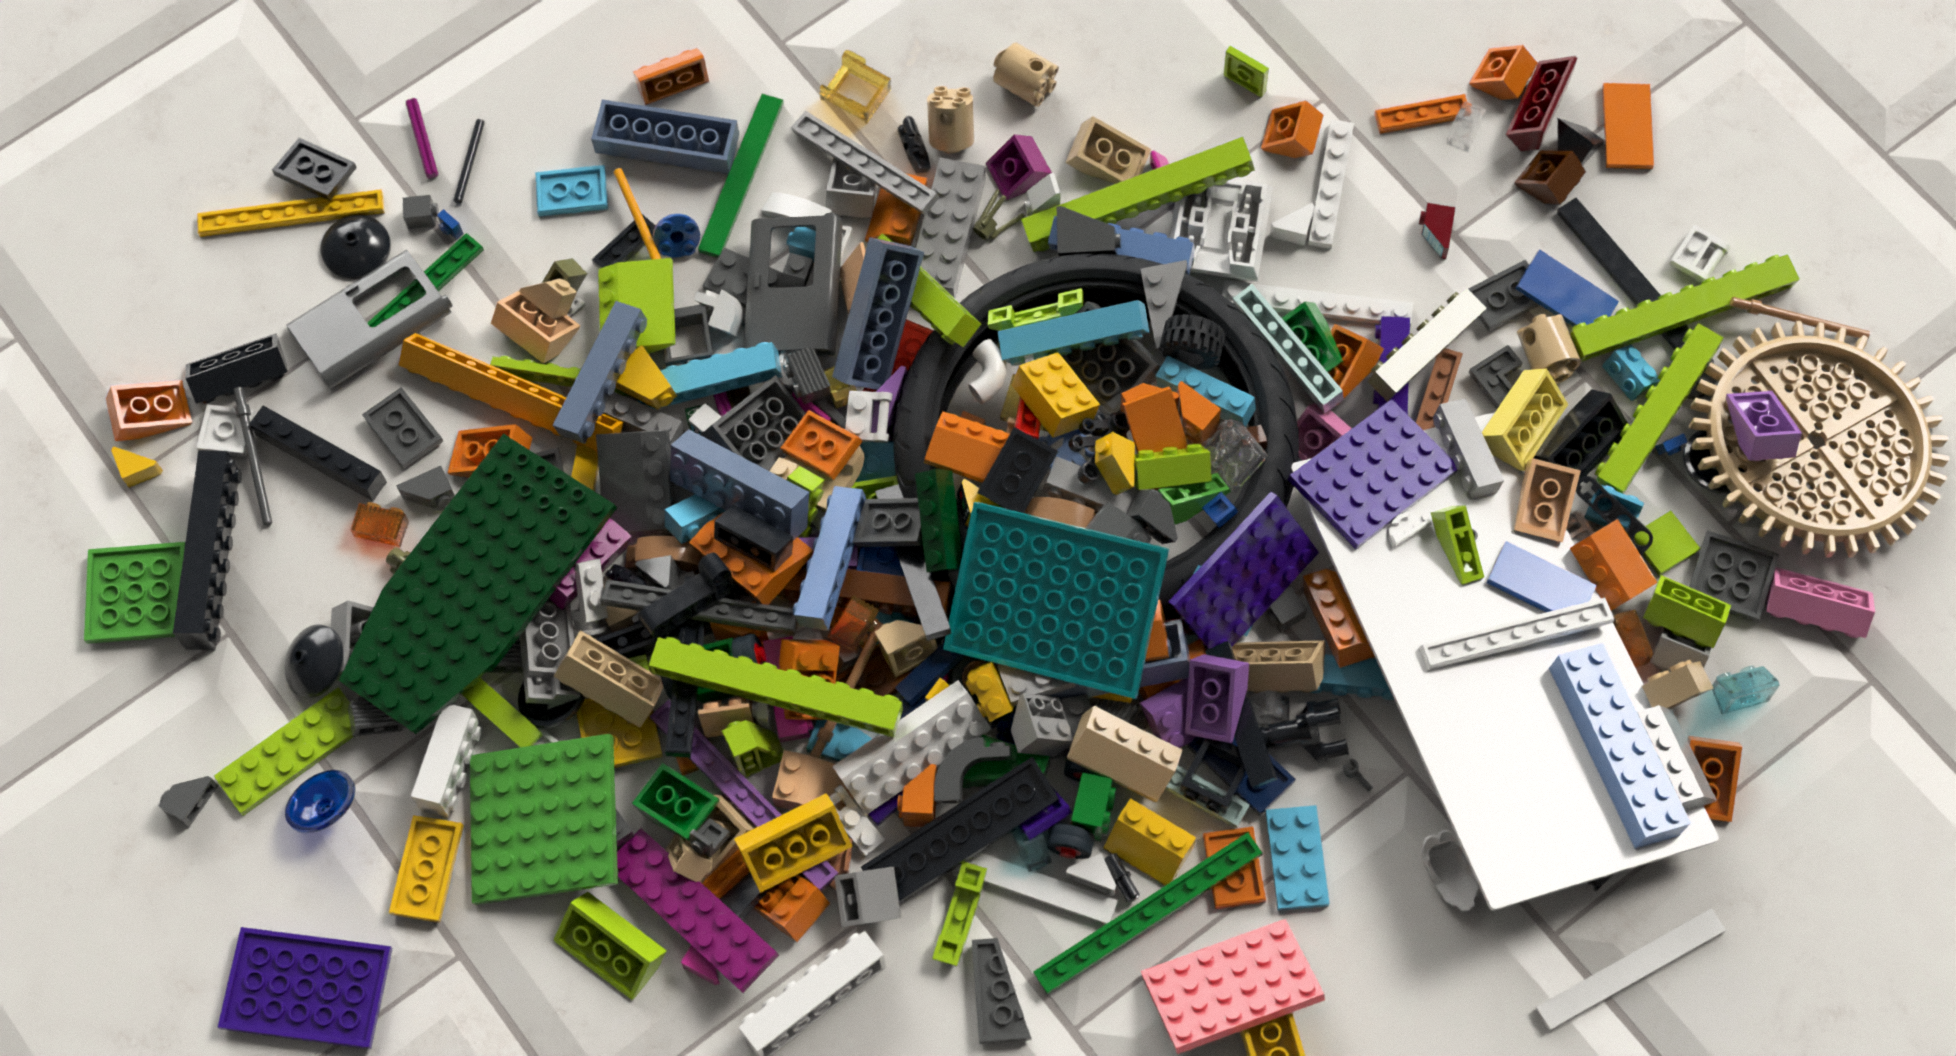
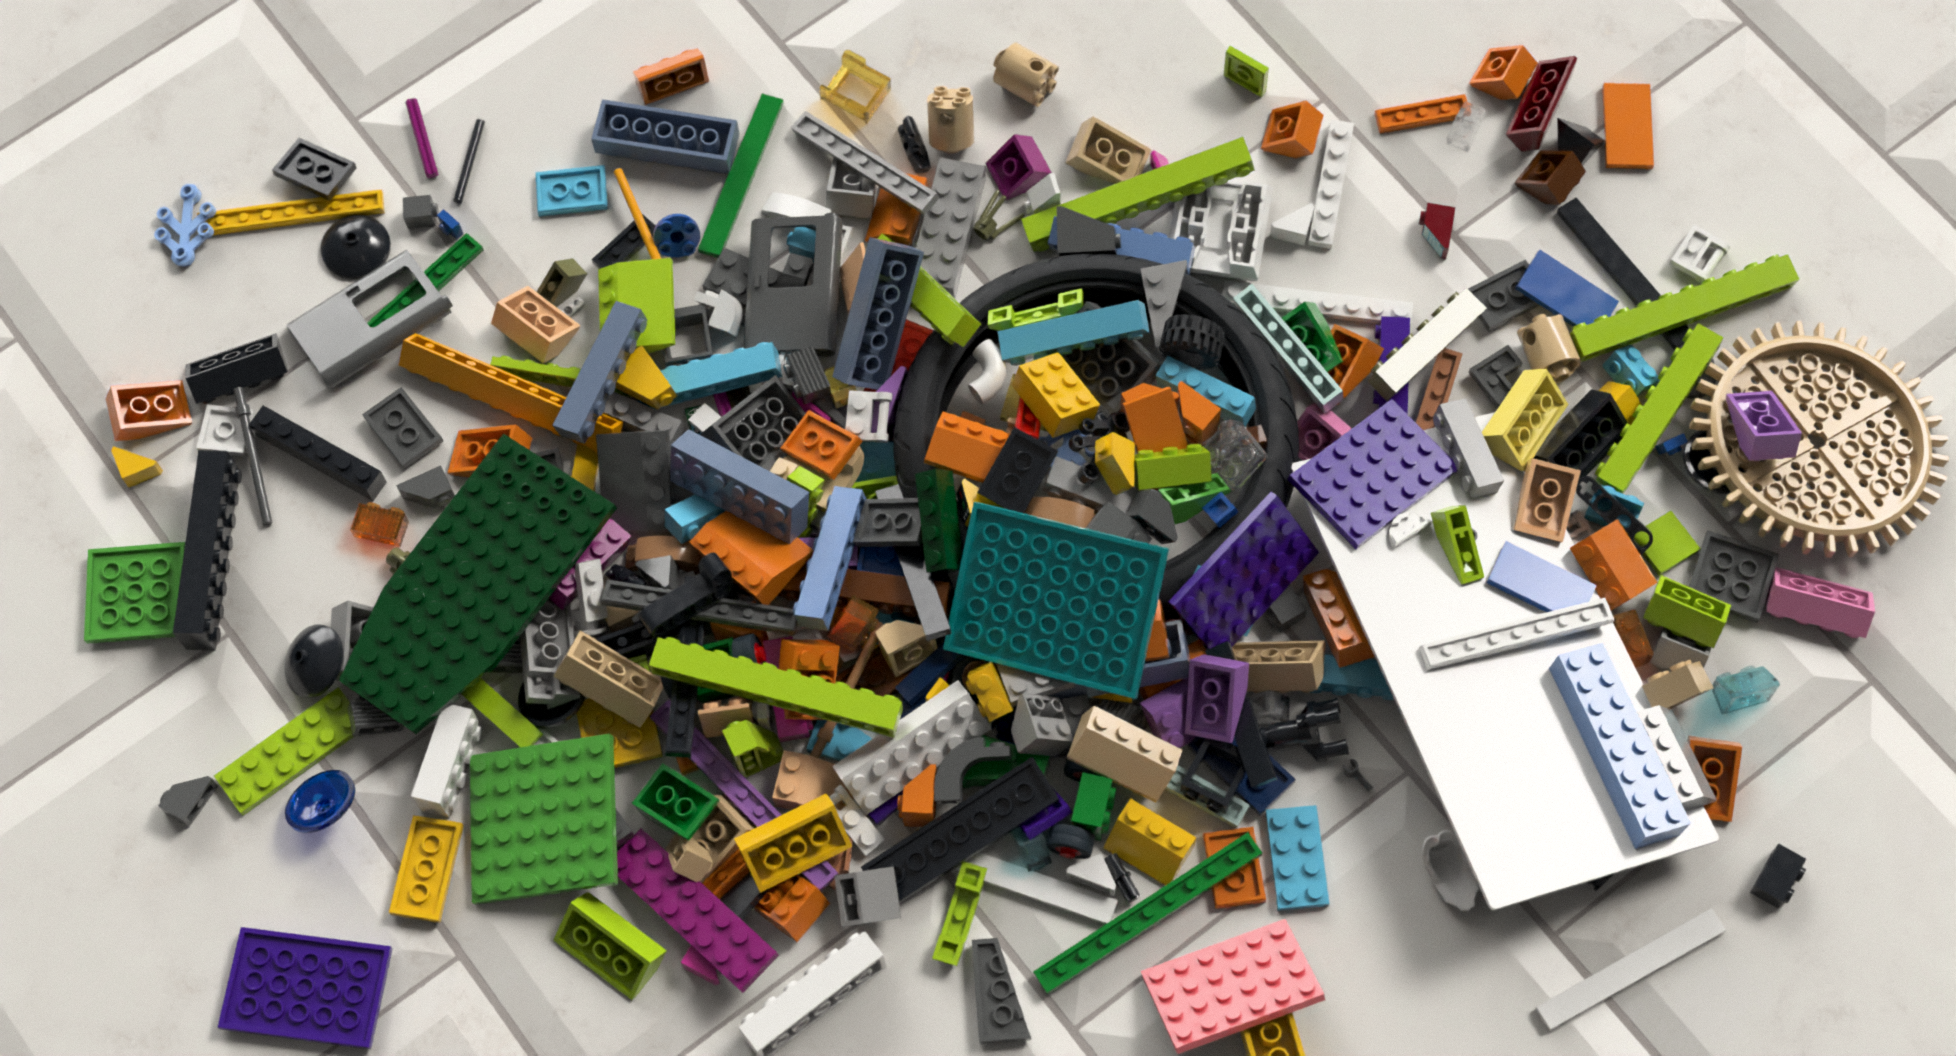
(186, 227): none -> light blue plant
(551, 297): tan slope -> none
(708, 838): dark grey bracket -> none
(753, 537): black brick -> none
(1624, 397): none -> yellow slope
(1756, 307): medium nougat bar -> none
(1778, 876): none -> black brick

